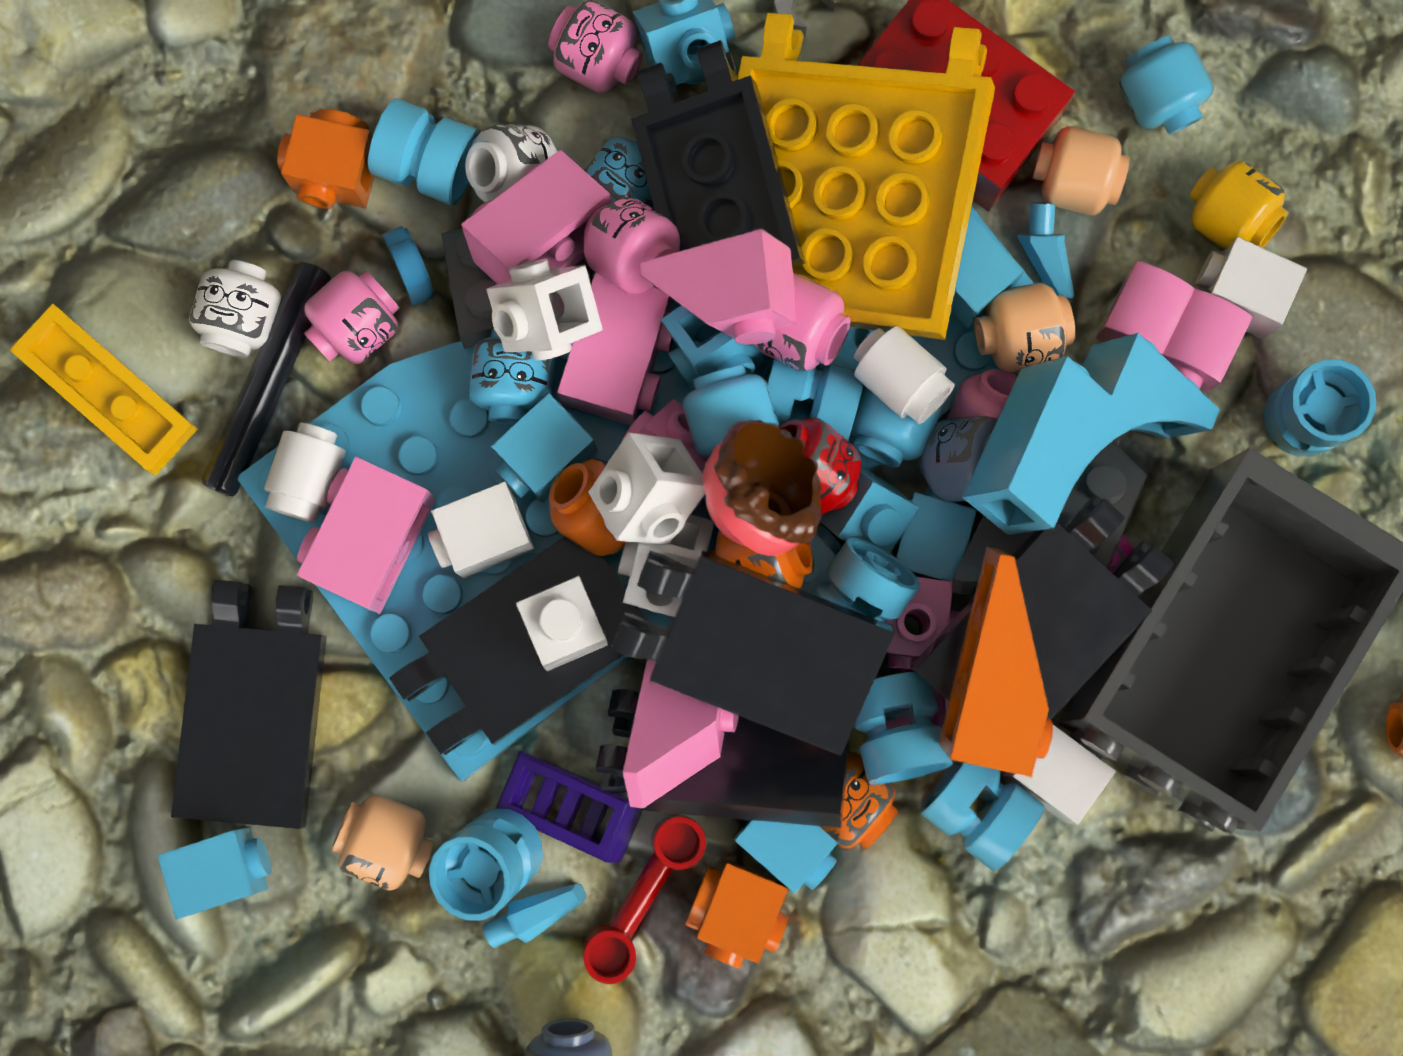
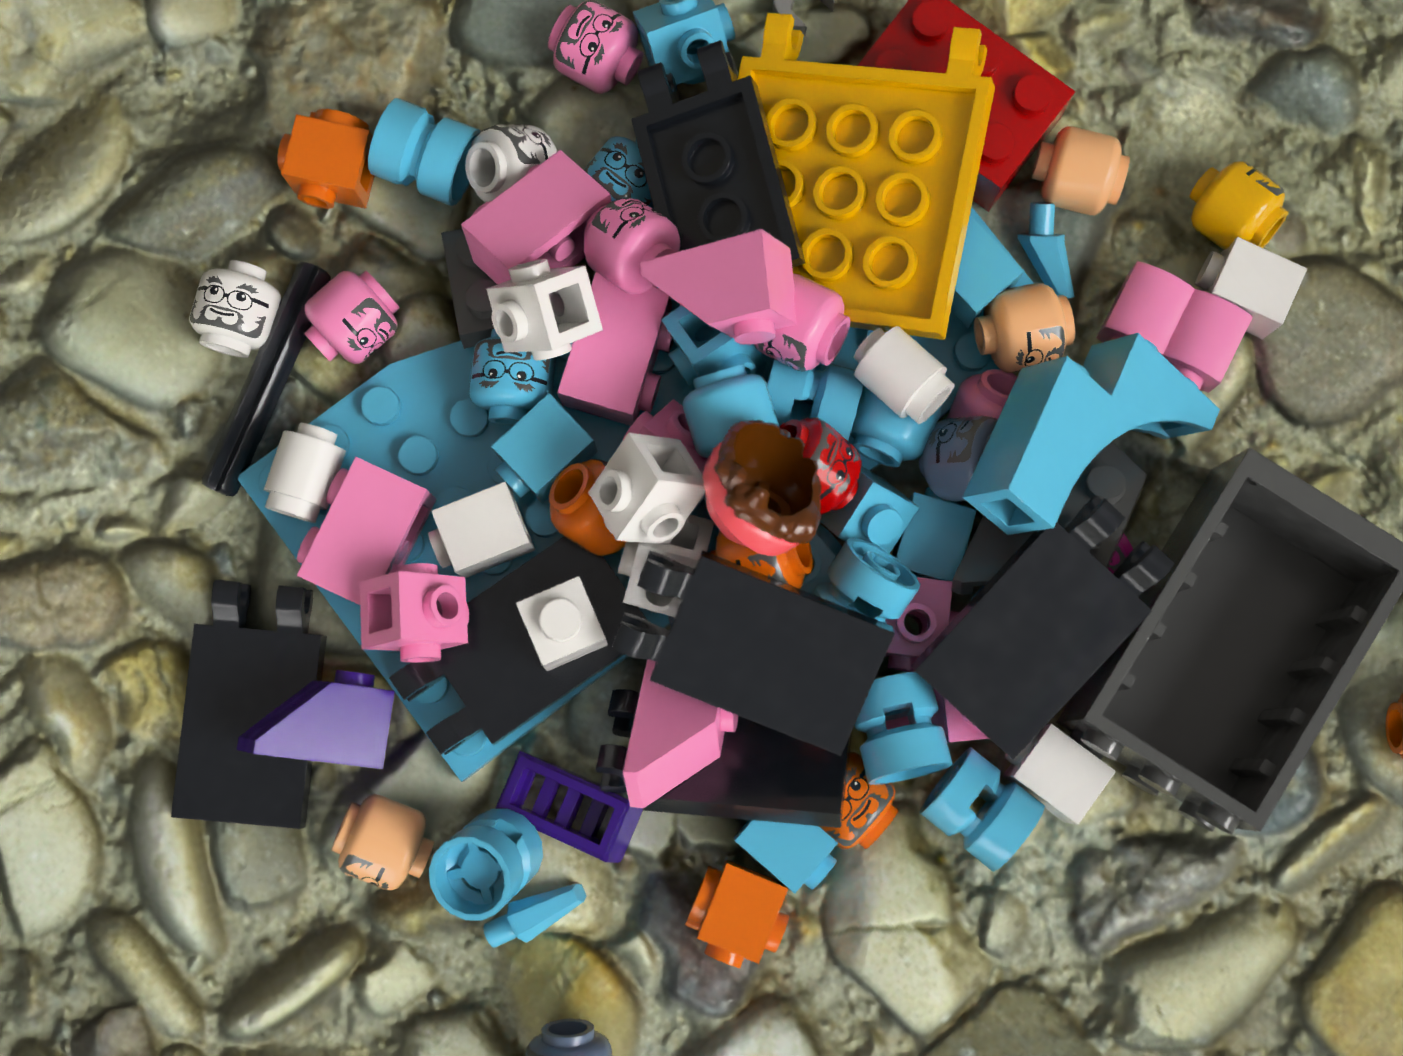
(103, 389): yellow plate -> none
(215, 871): medium azure brick -> none
(327, 723): none -> slope
(409, 265): dark azure tile -> none
(414, 612): none -> bright pink brick
(608, 948): red bar -> none
(998, 692): orange slope -> none
(1166, 85): medium azure head -> none
(1320, 408): medium azure wheel -> none

